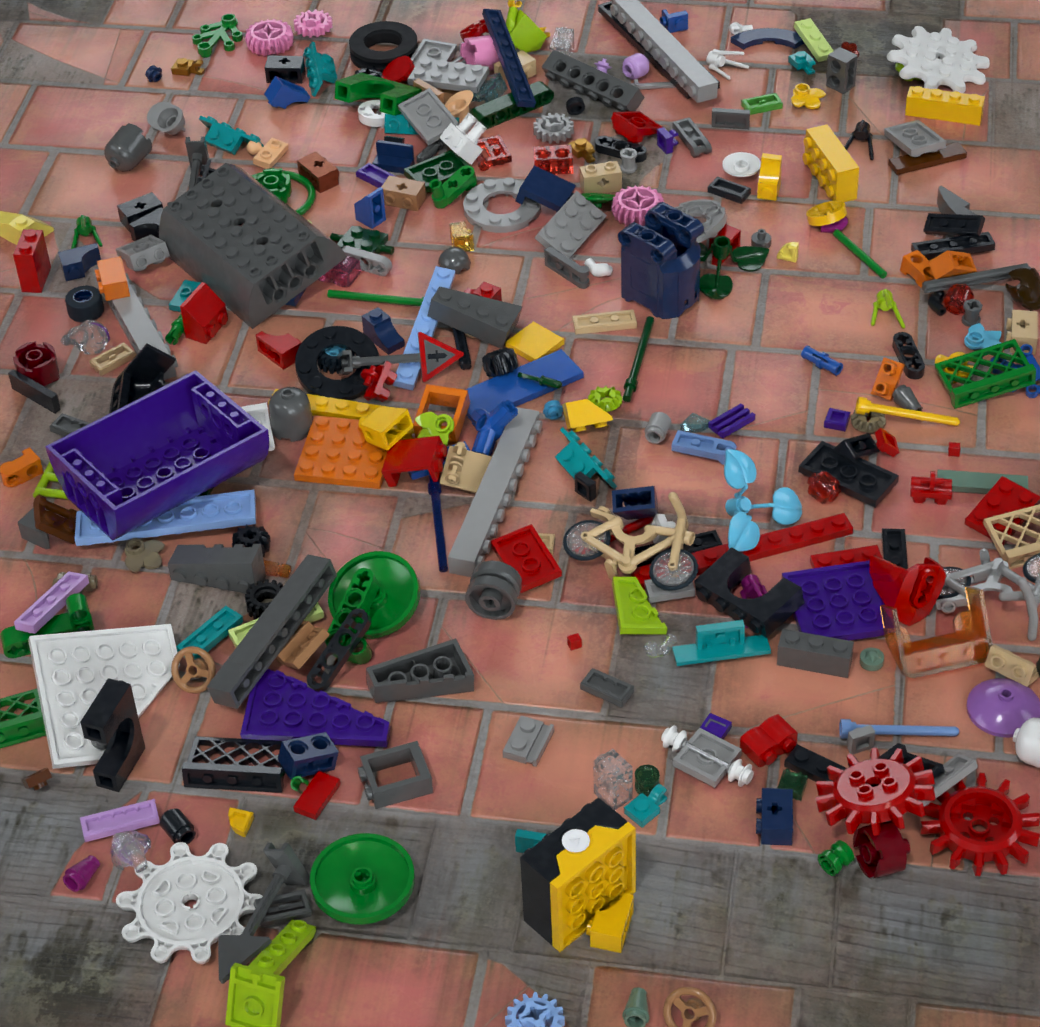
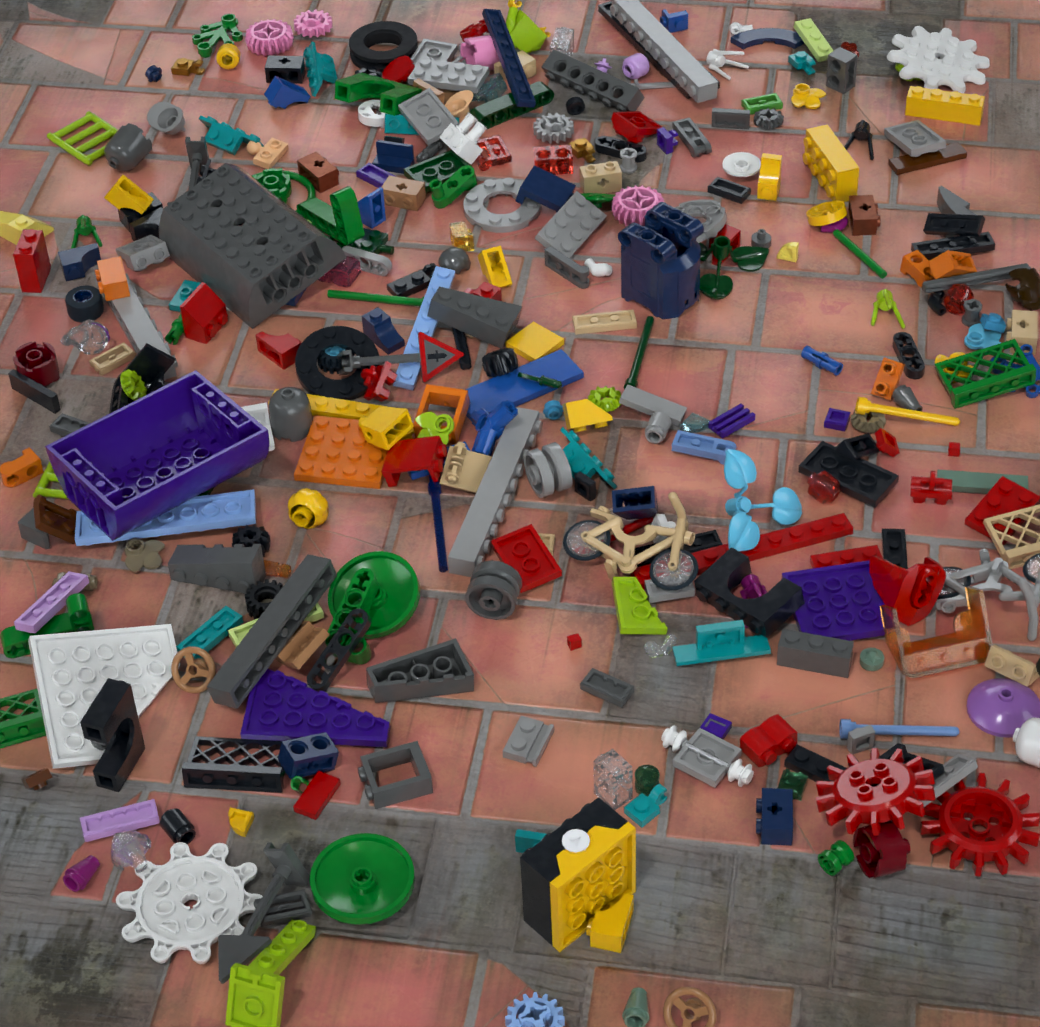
(78, 152): none -> lime bar
(128, 195): none -> yellow arch
(132, 385): none -> lime gear
(228, 56): none -> yellow head
(306, 505): none -> yellow plant
(339, 220): none -> green beam
(413, 282): none -> black hinge
(495, 267): none -> yellow arch
(547, 469): none -> light grey wheel
(650, 403): none -> light grey tile
(761, 118): none -> dark grey gear
(863, 215): none -> copper brick
(993, 322): none -> dark azure plate

